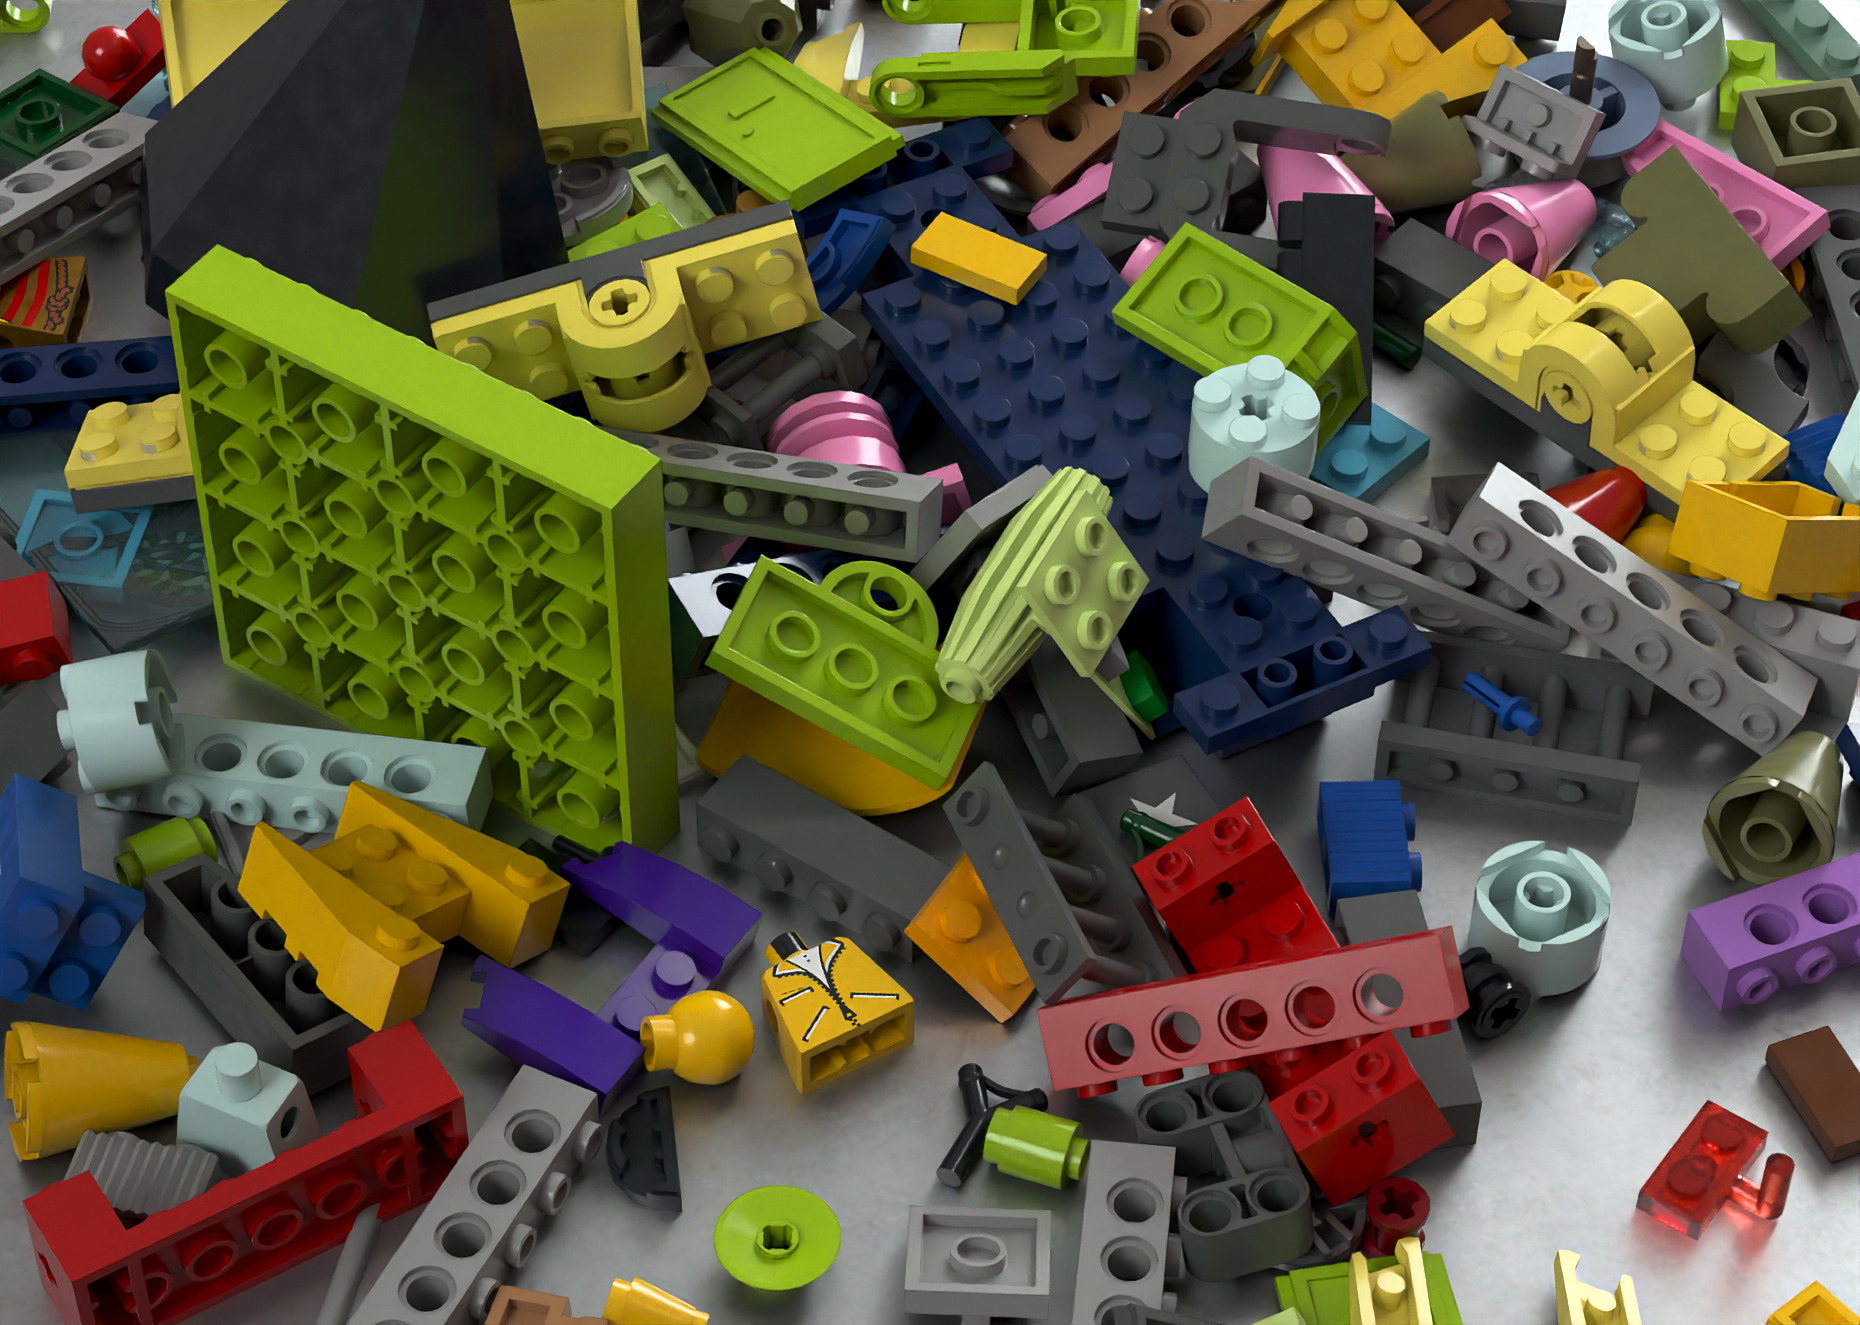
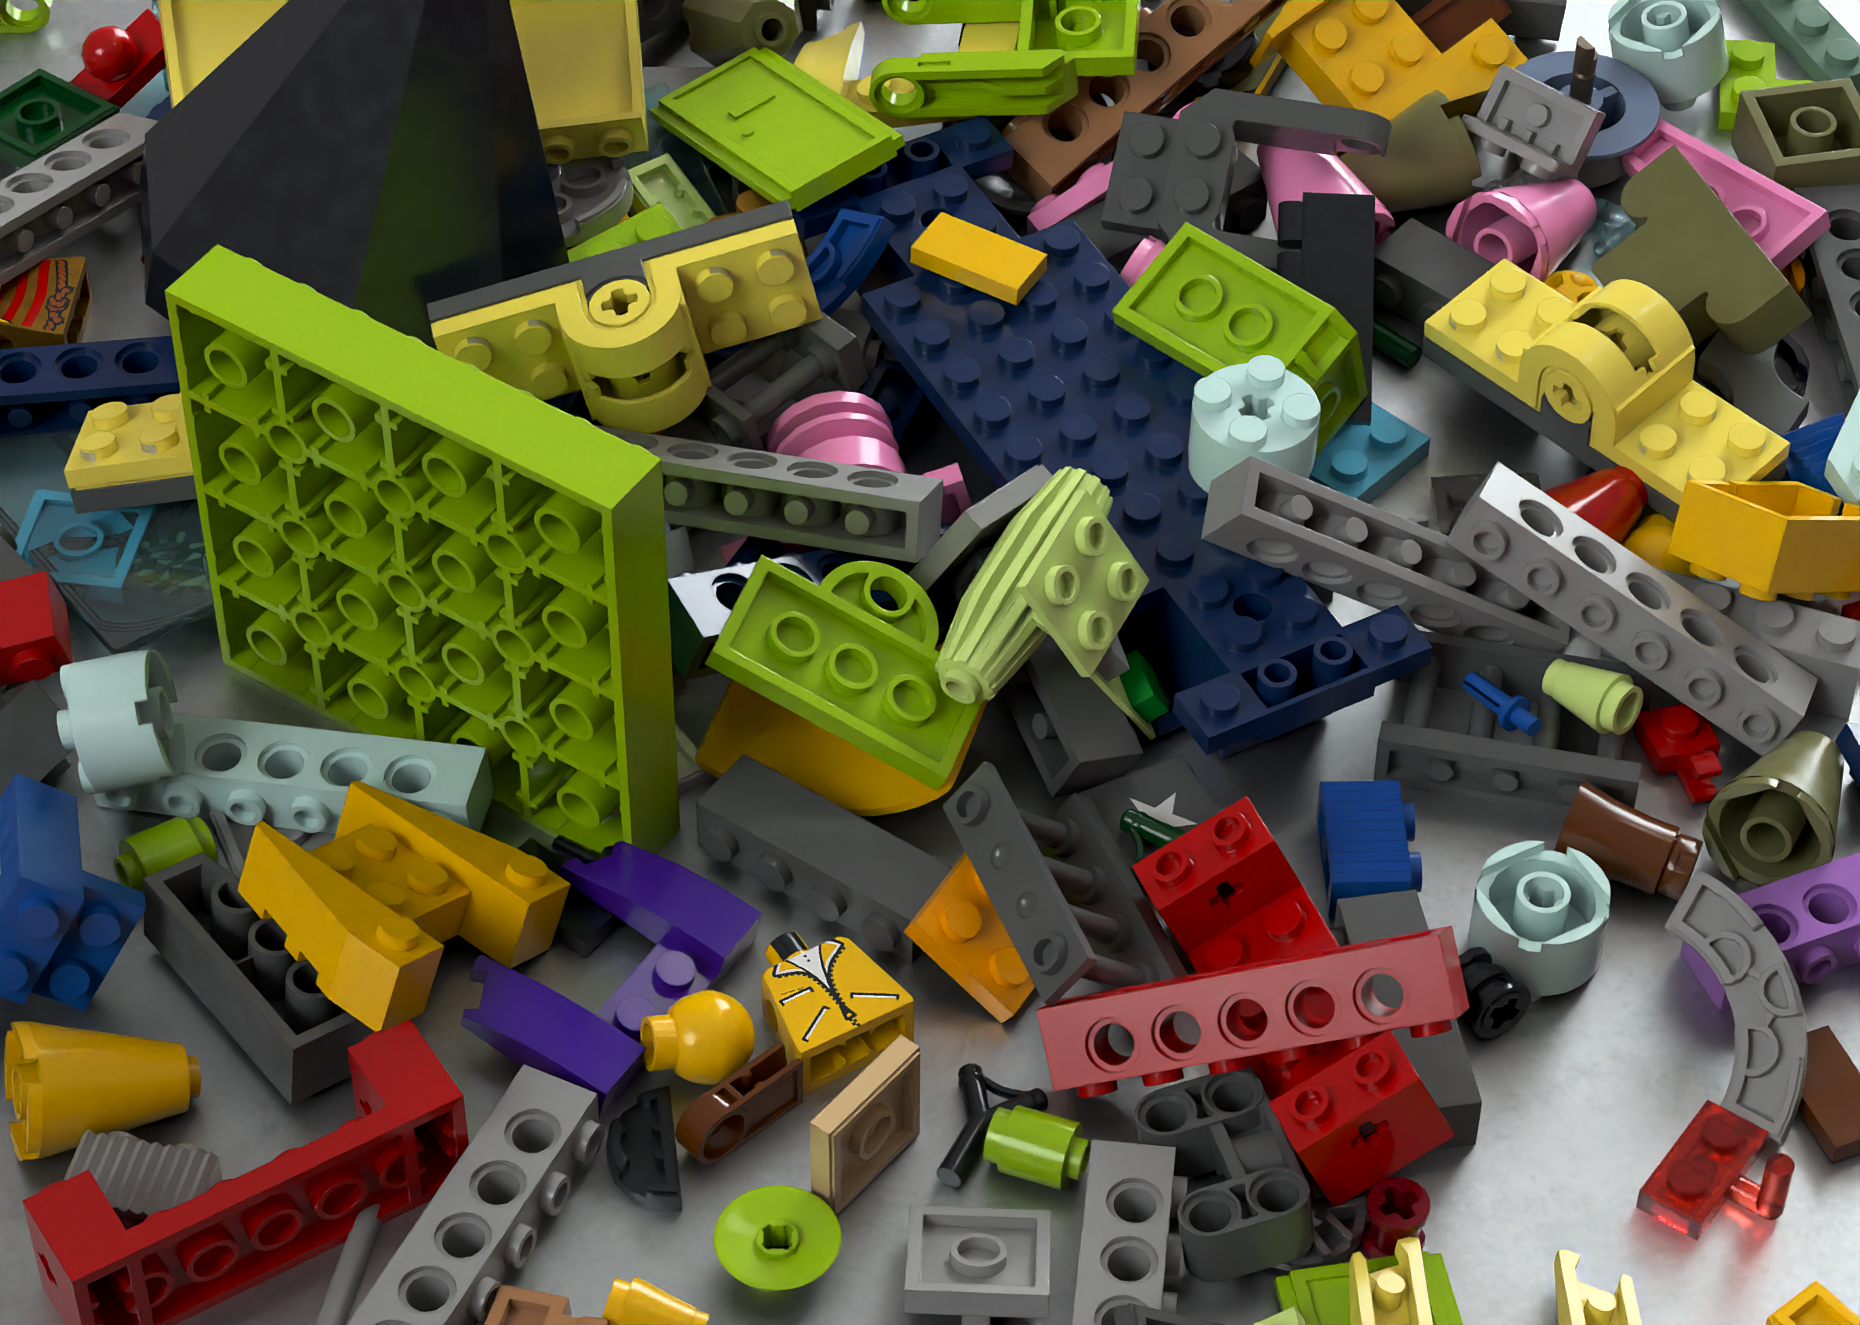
(244, 1110): light aqua torso -> none
(741, 1106): none -> reddish brown piece
(866, 1125): none -> tan tile
(1594, 695): none -> yellowish green cone
(1629, 843): none -> reddish brown plant
(1681, 743): none -> red plate
(1763, 1000): none -> light grey tile

